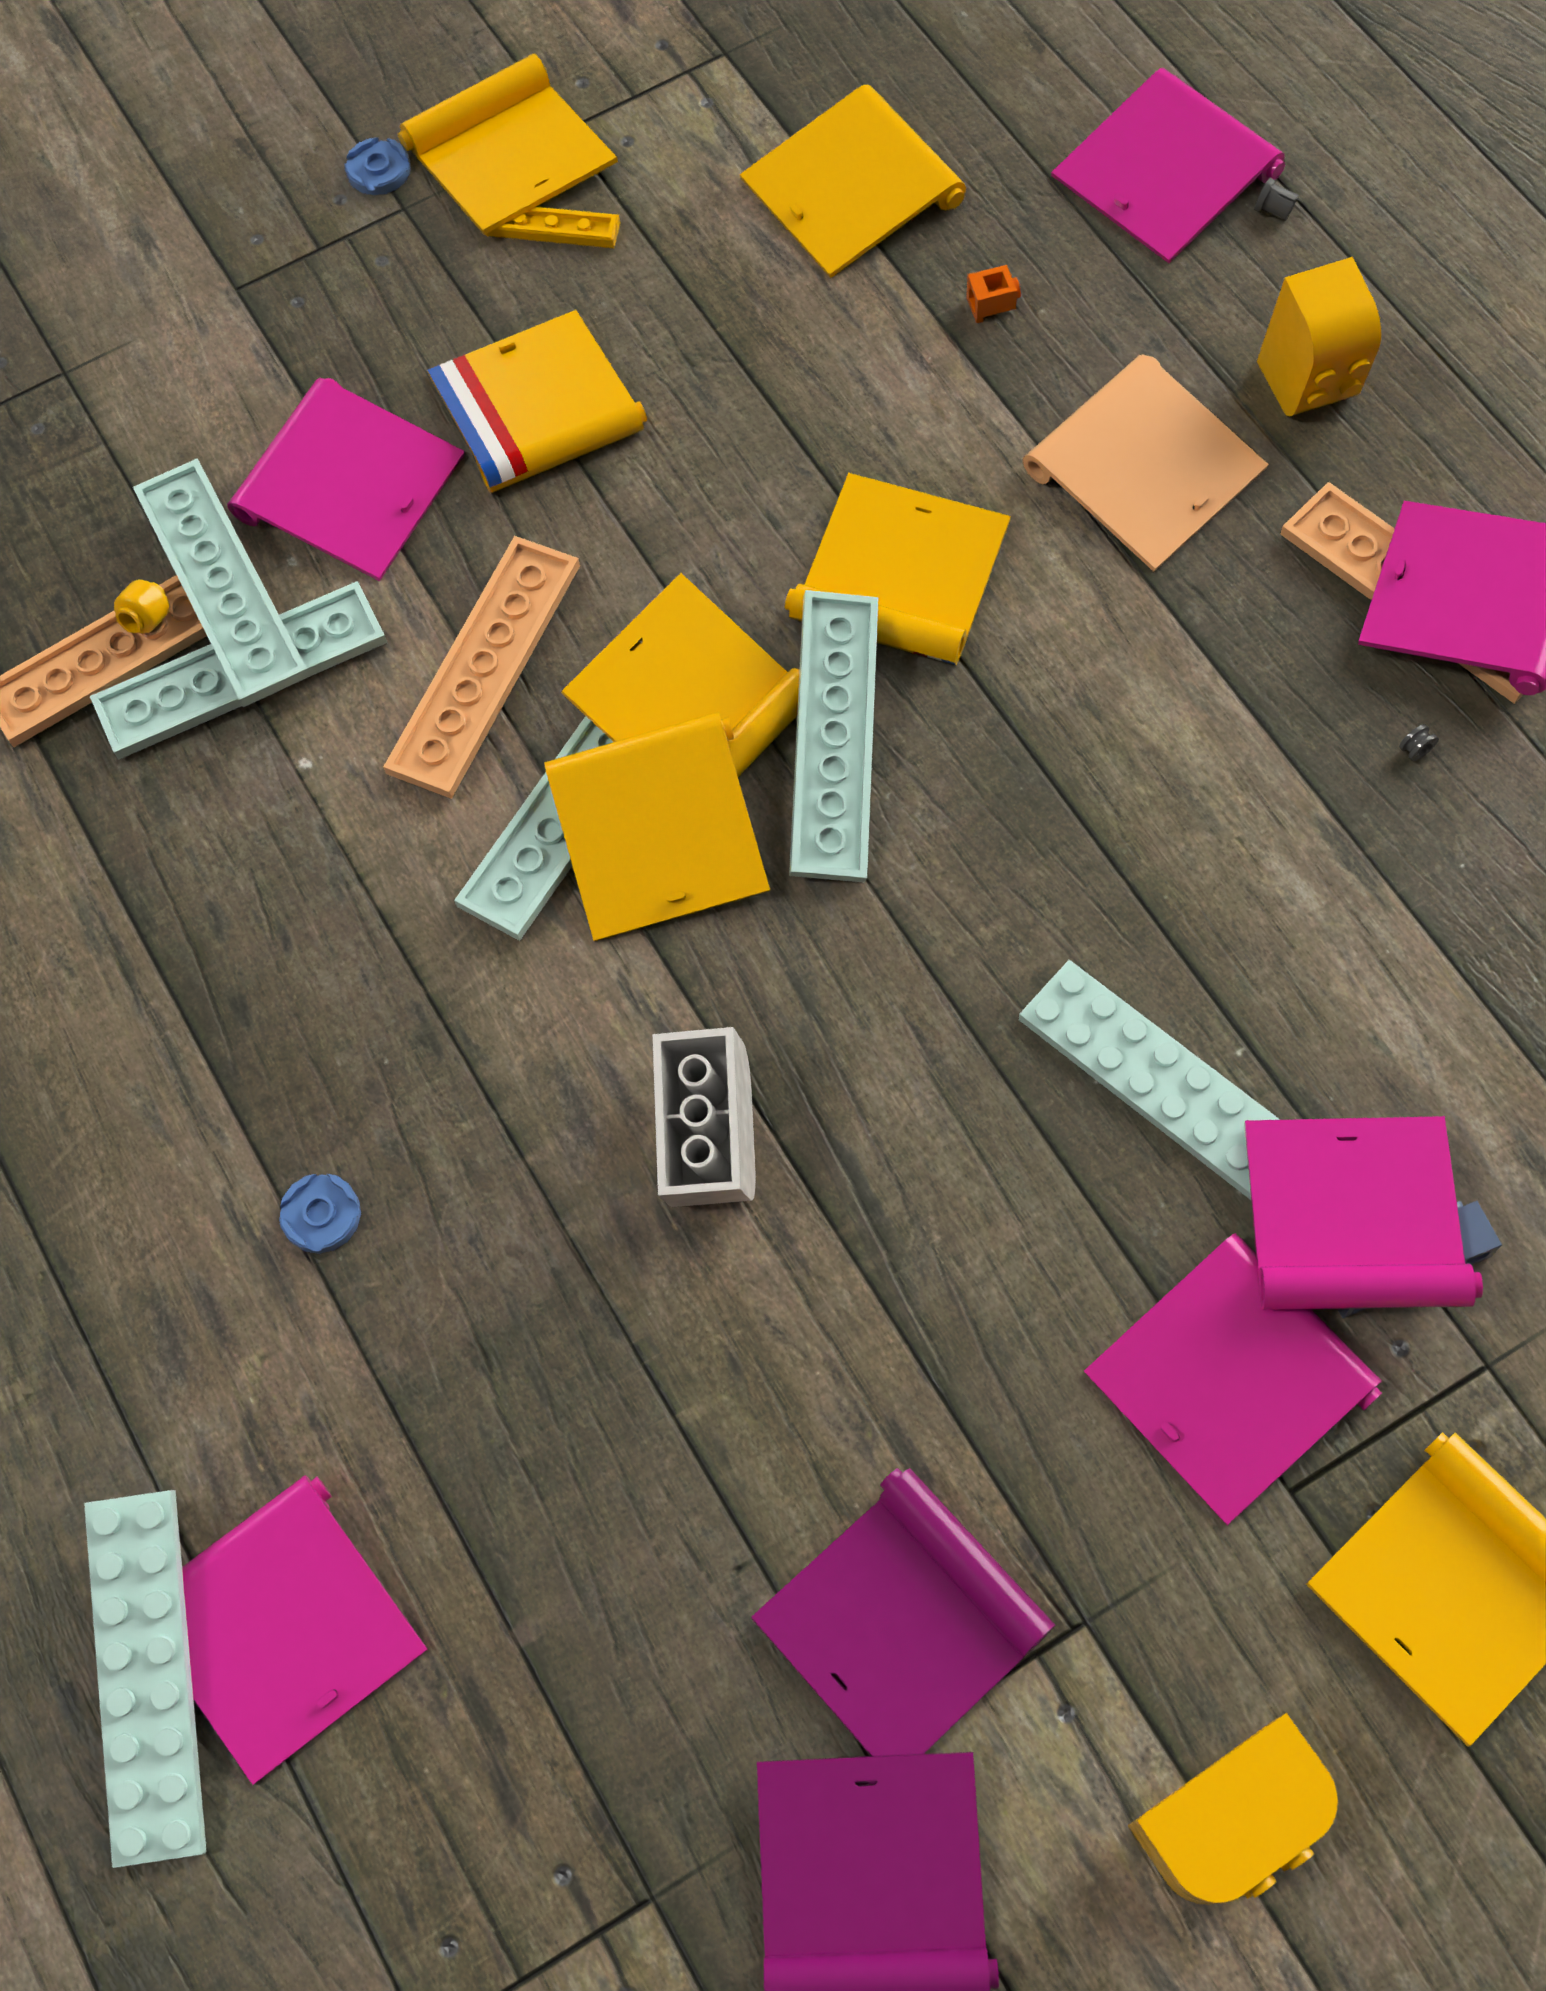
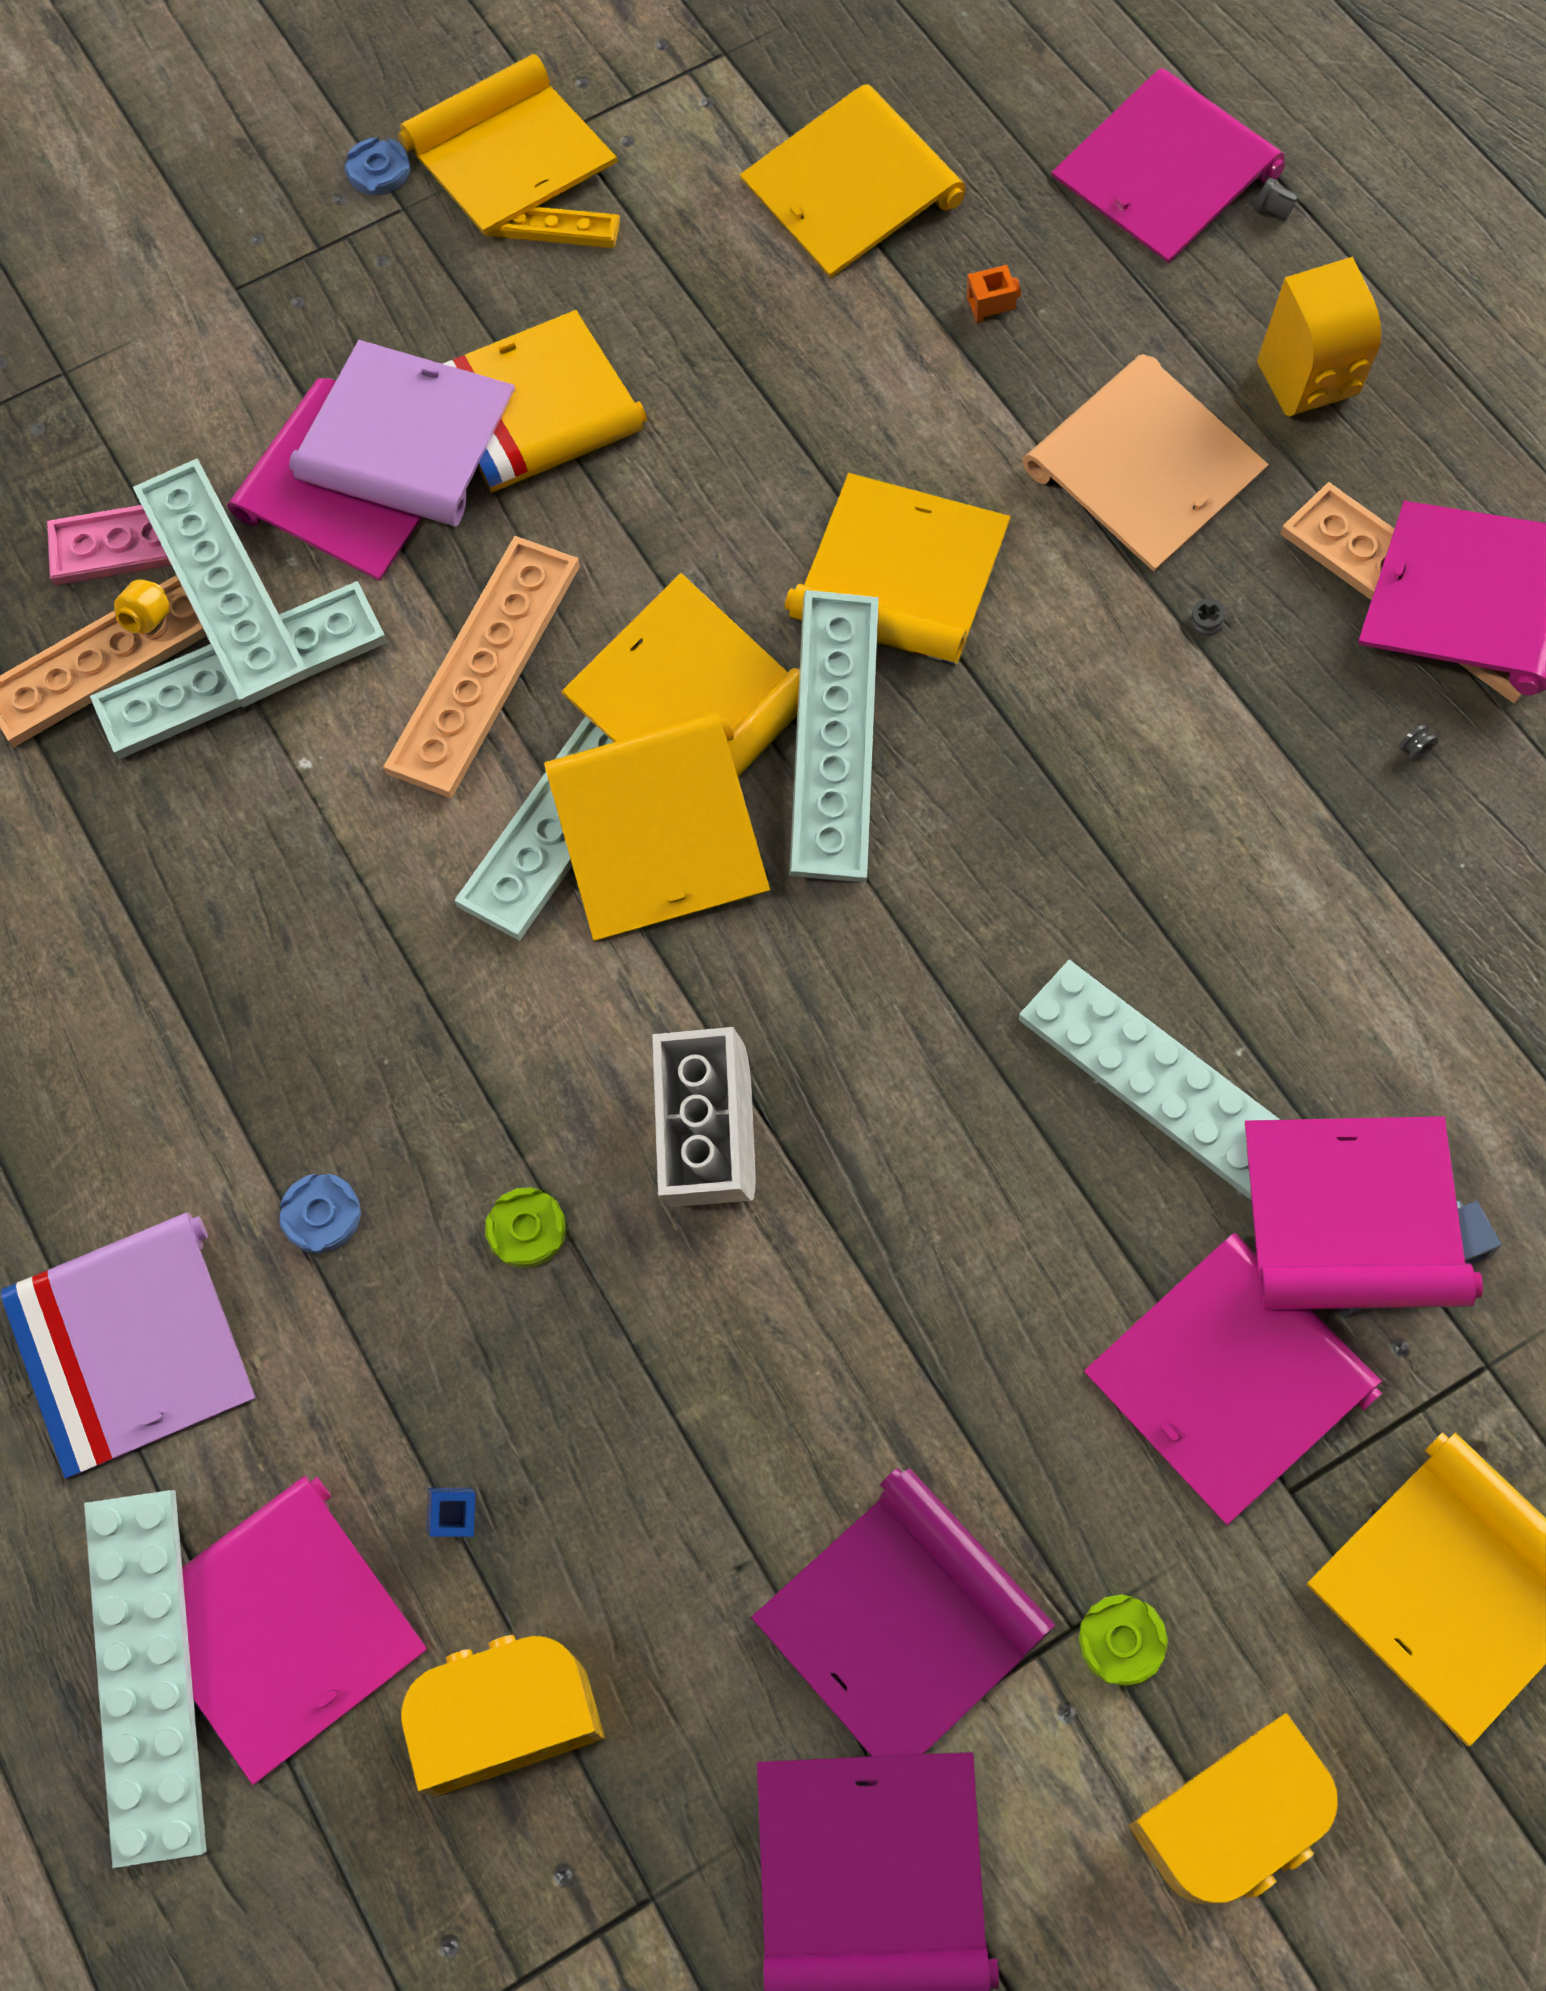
(103, 545): none -> bright pink tile
(124, 1341): none -> lavender door
(402, 432): none -> lavender door
(450, 1512): none -> blue brick
(497, 1712): none -> yellow brick
(525, 1228): none -> lime tile
(1122, 1640): none -> lime tile
(1209, 607): none -> dark grey bush

